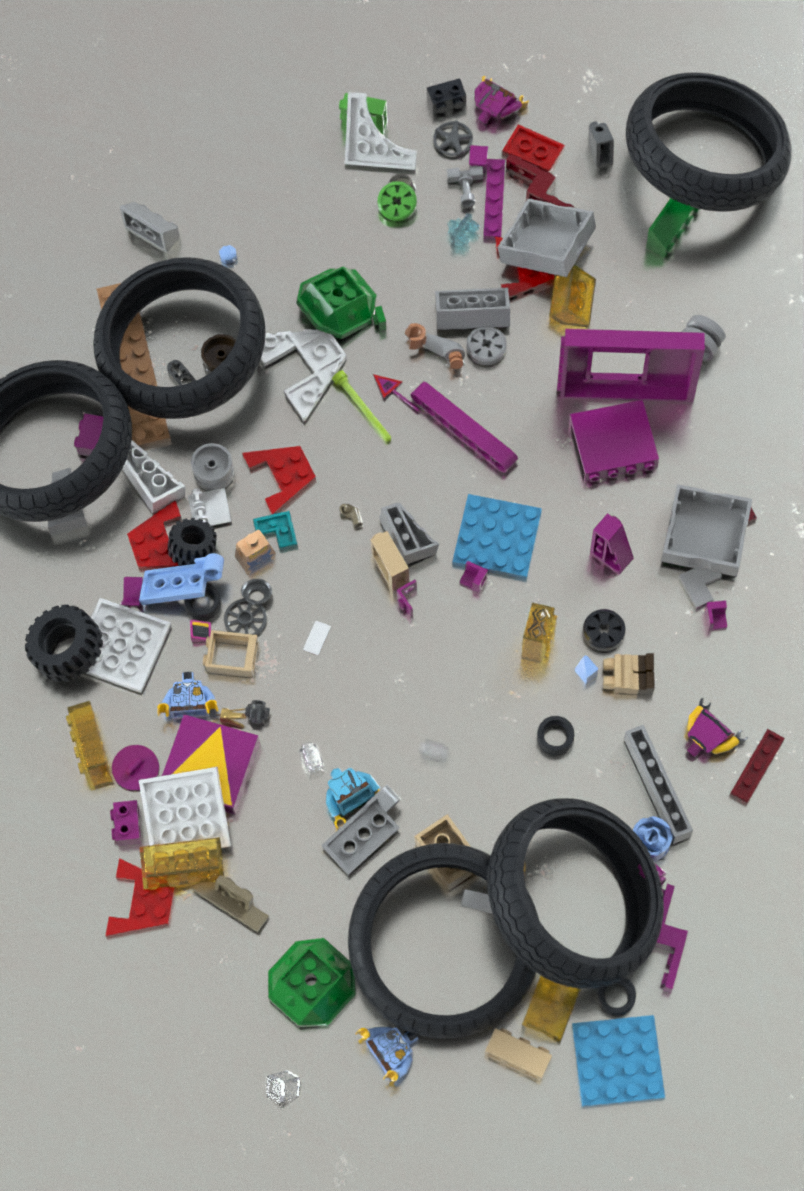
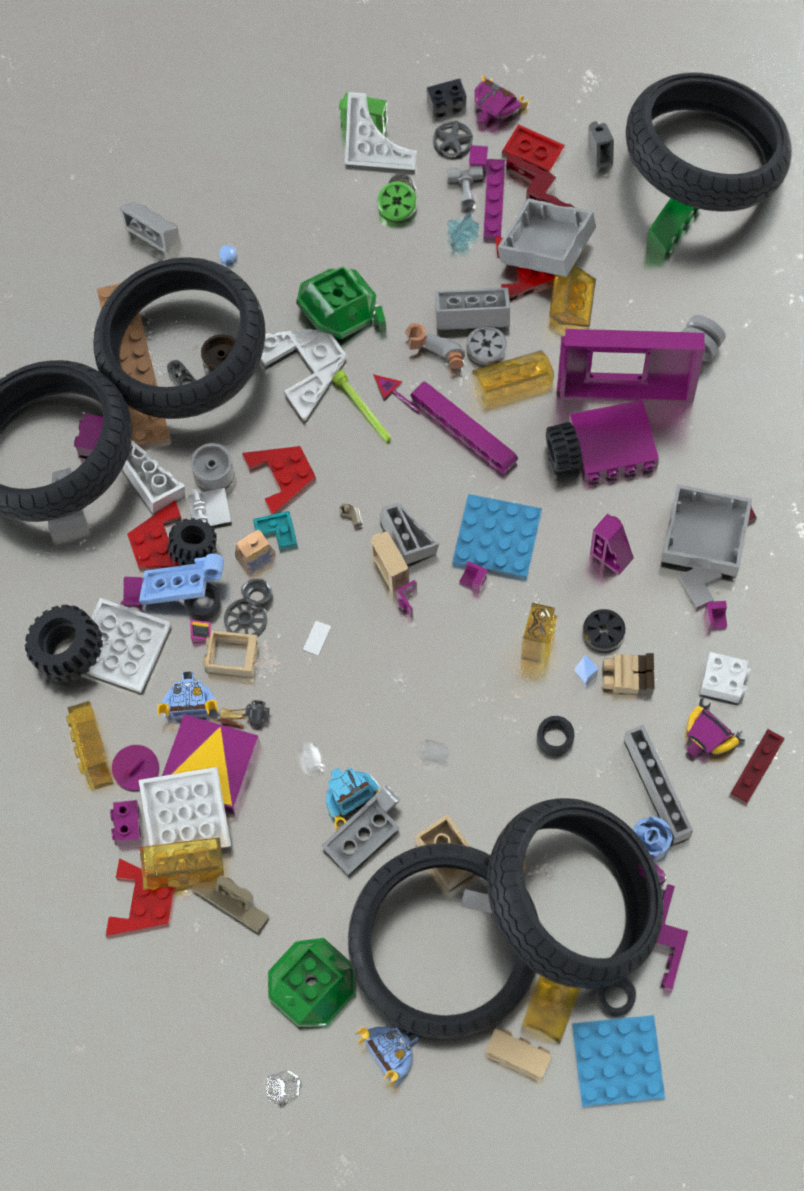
(513, 376): none -> clear yellow slope
(563, 447): none -> black tyre
(725, 677): none -> white brick

